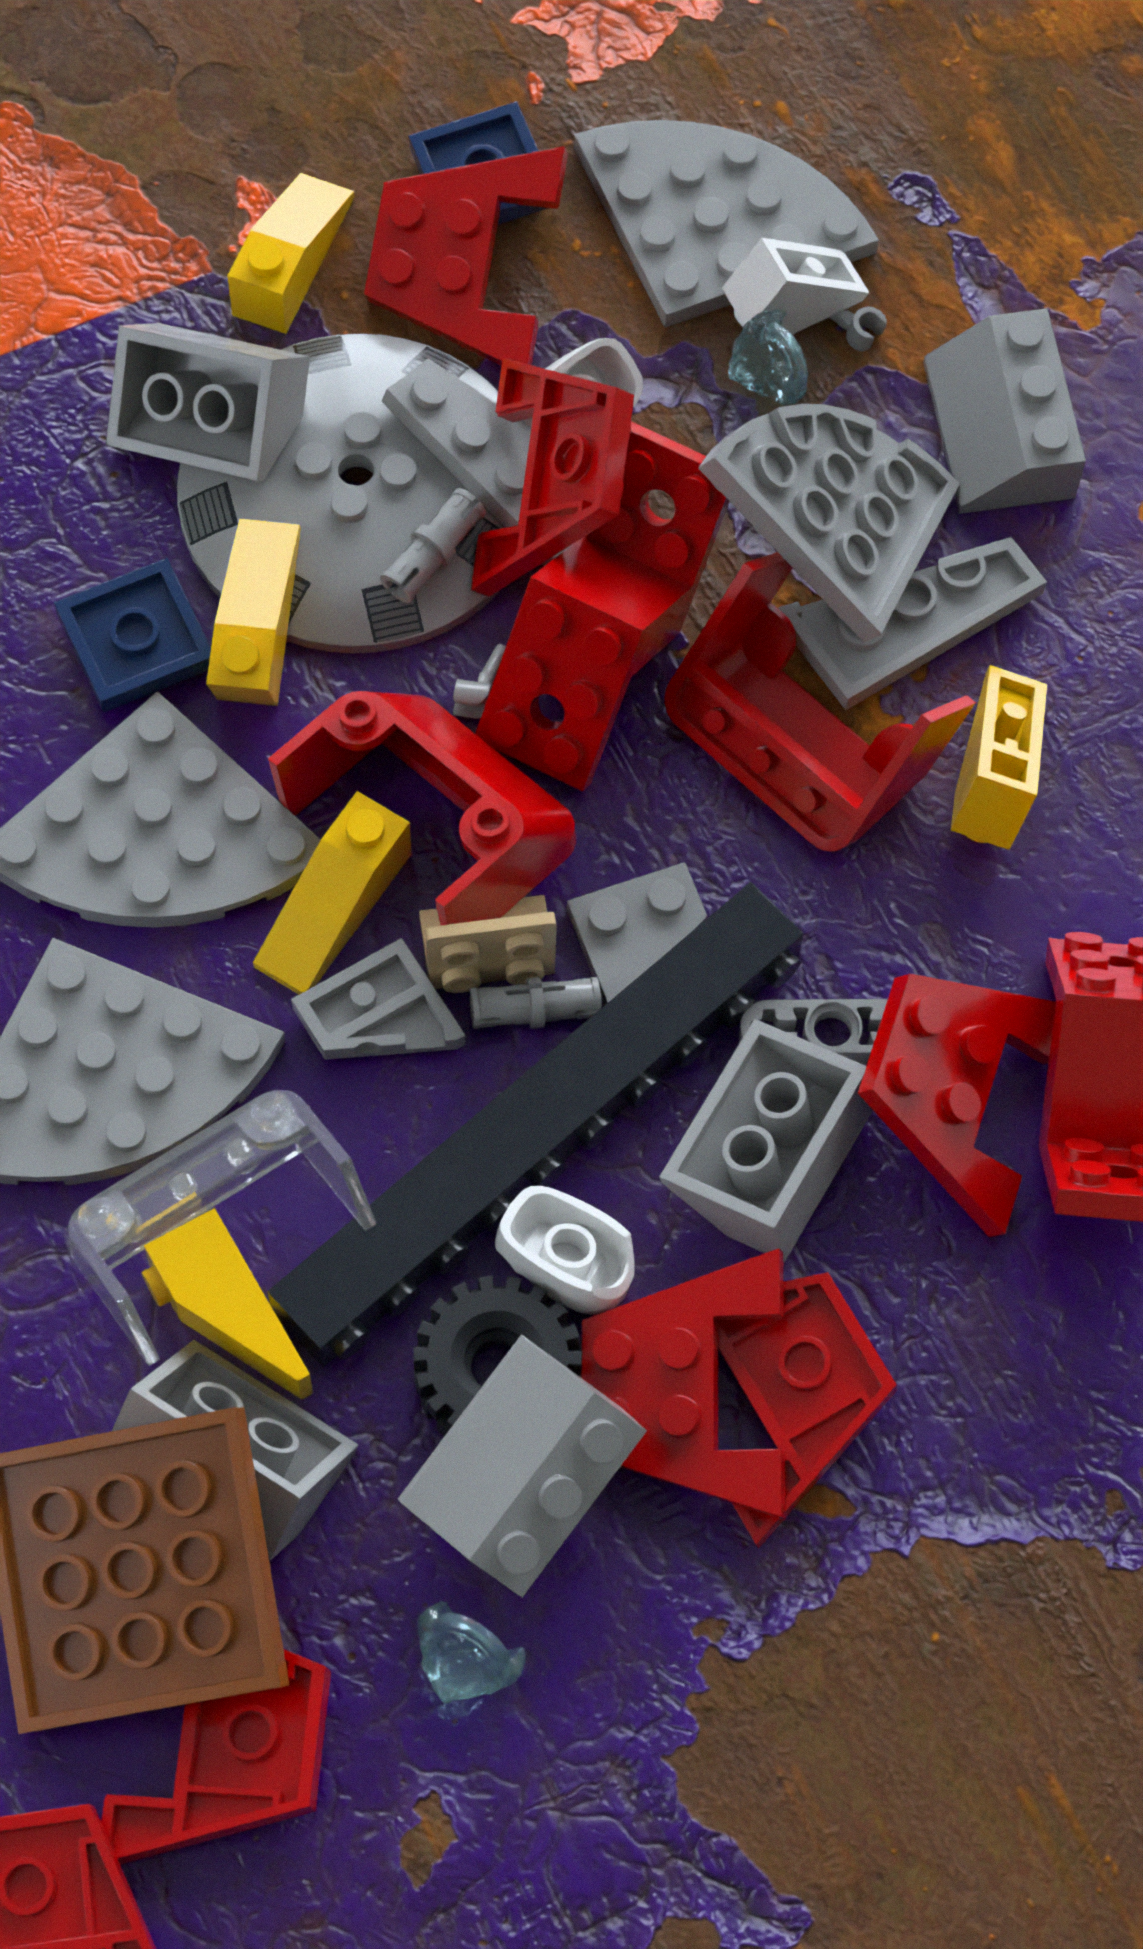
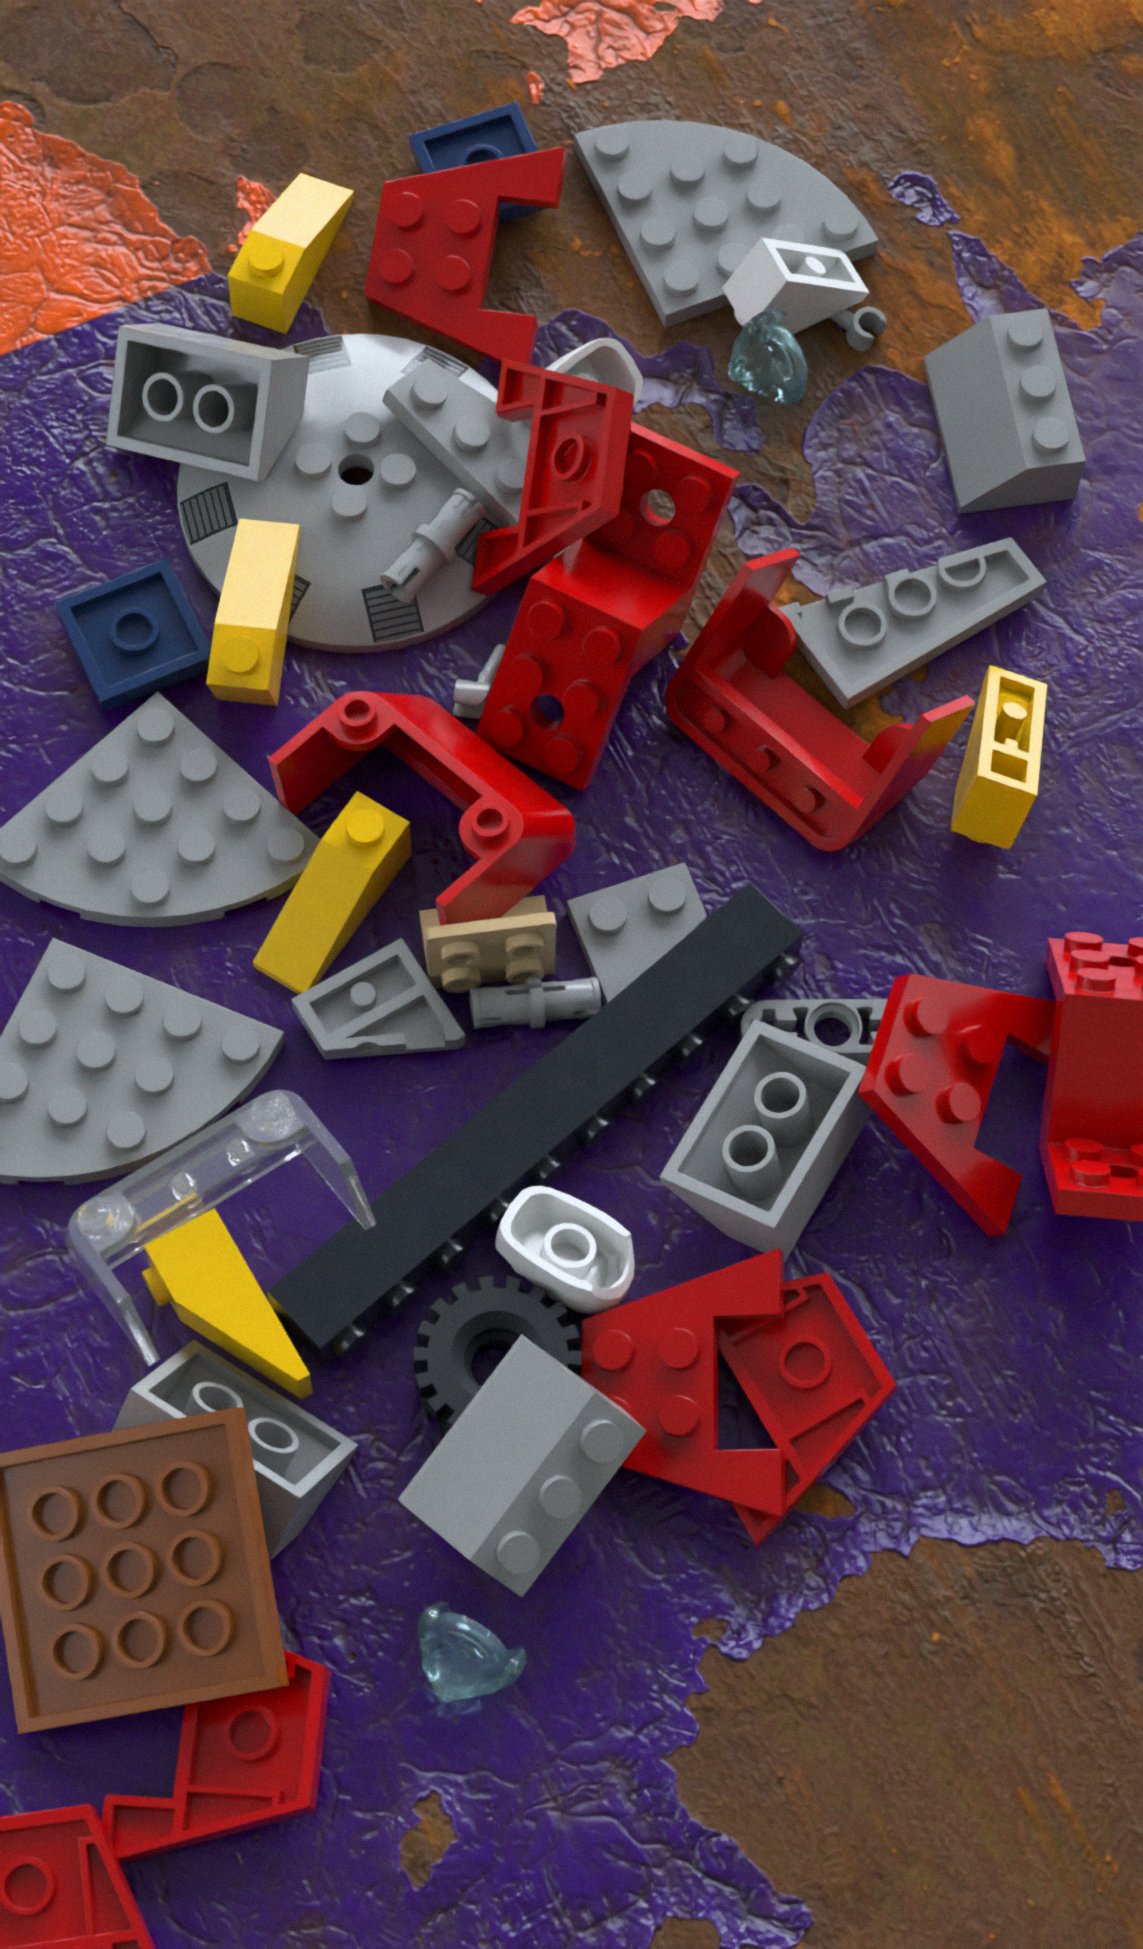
(836, 503): light grey plate -> none

